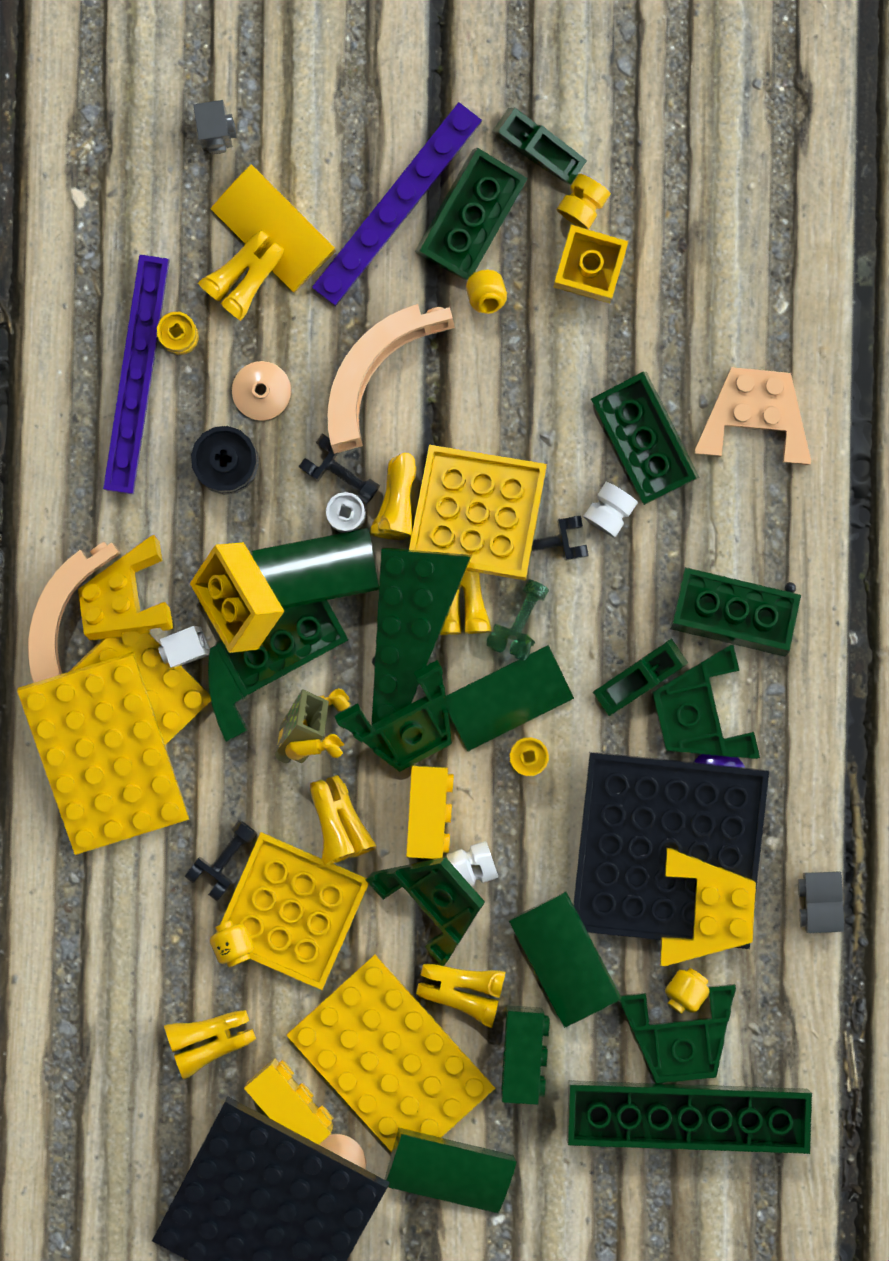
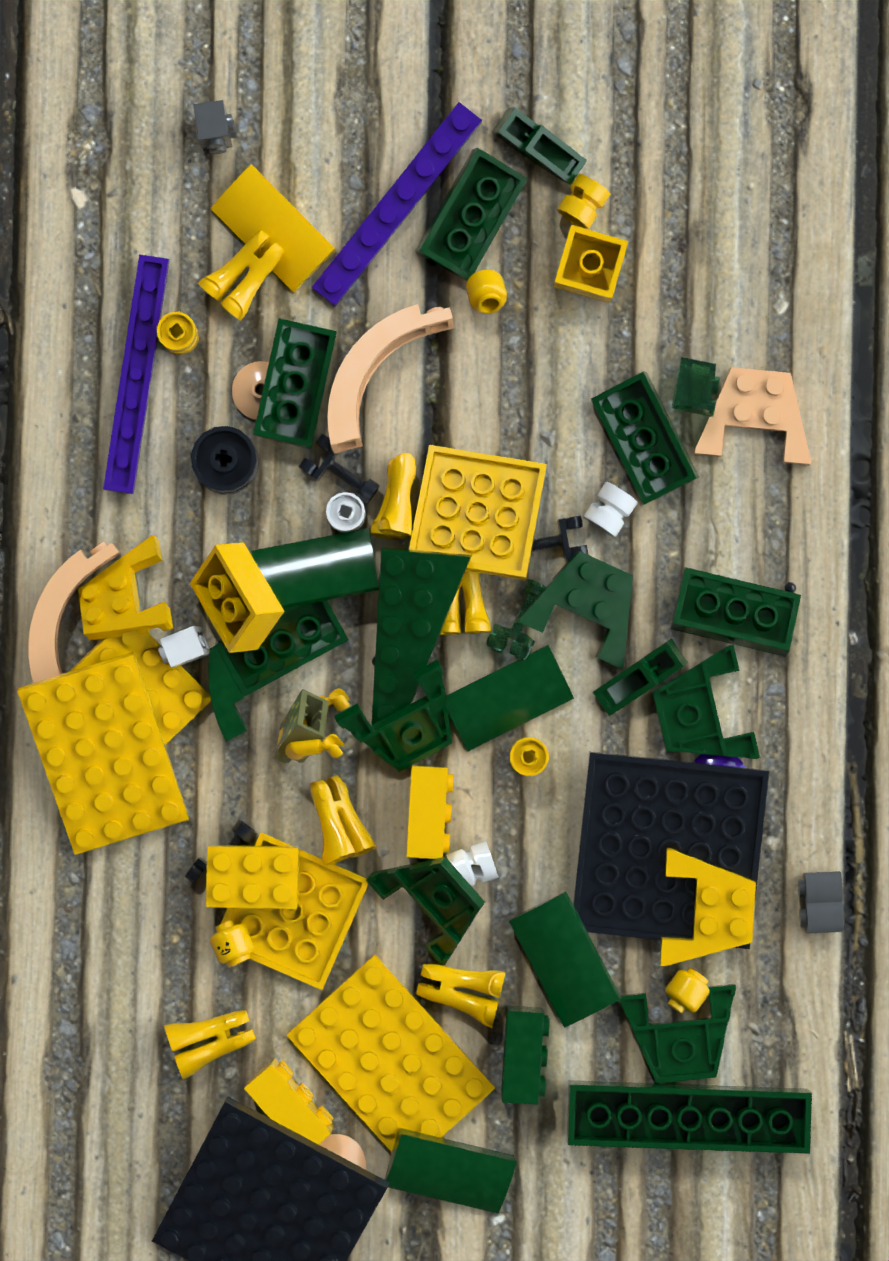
(252, 876): none -> yellow brick
(294, 383): none -> dark green slope
(590, 591): none -> dark green wing
(695, 387): none -> clear green cylinder

